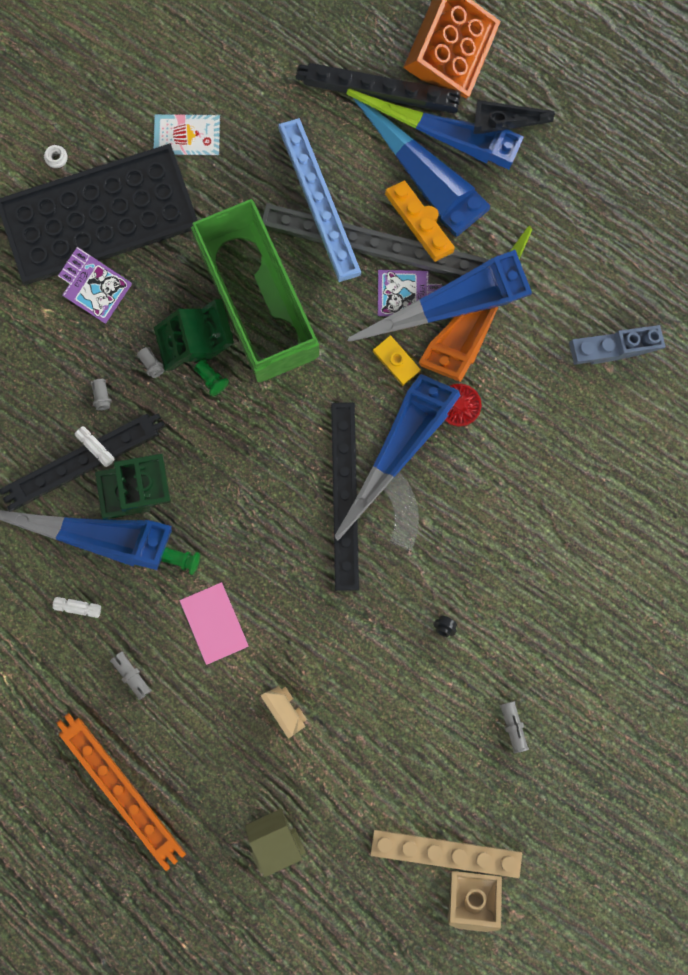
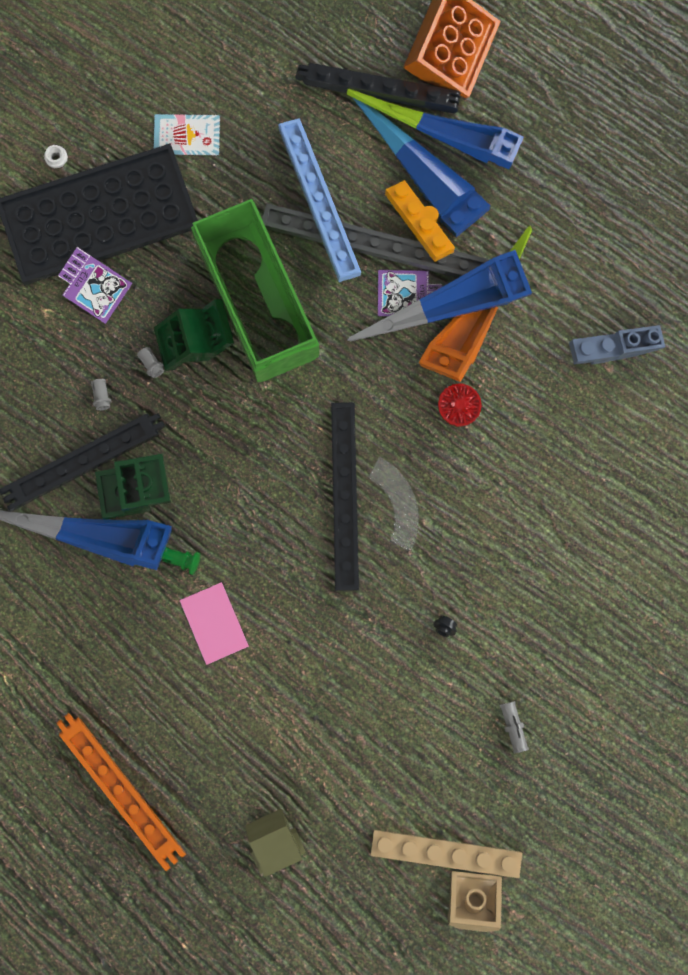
(76, 607): white axle -> none
(94, 446): white axle -> none
(130, 675): light grey pin -> none
(213, 380): green pin -> none
(287, 717): tan slope -> none
(396, 360): yellow plate -> none
(418, 418): blue plate -> none
(499, 116): black wing -> none

